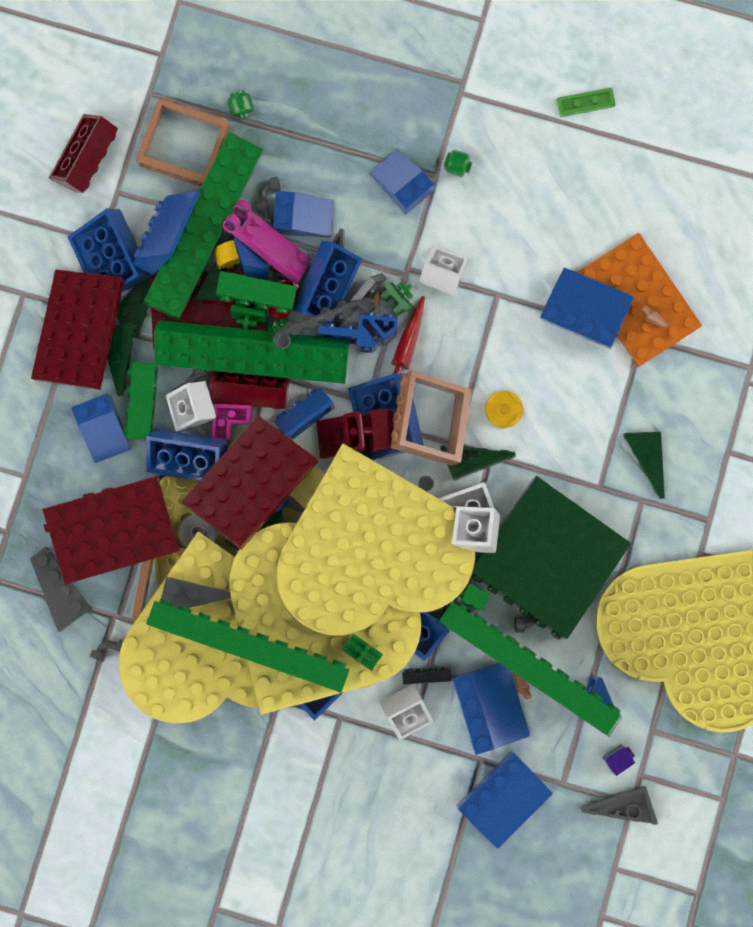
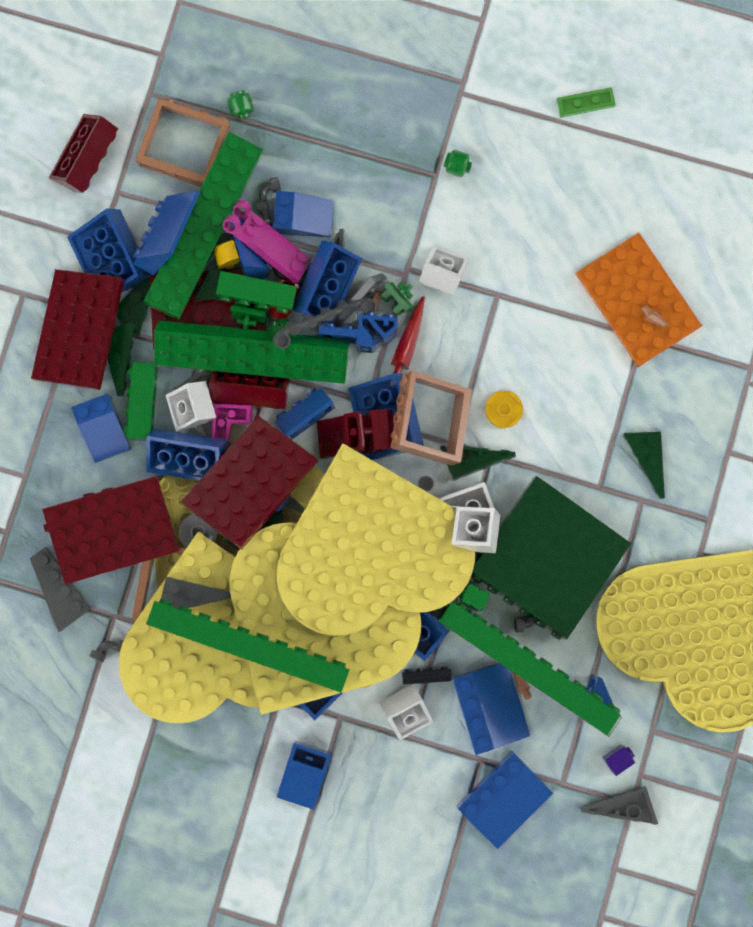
(304, 775): none -> blue slope
(362, 652): green hips -> none
(402, 181): blue slope -> none
(587, 308): blue slope -> none

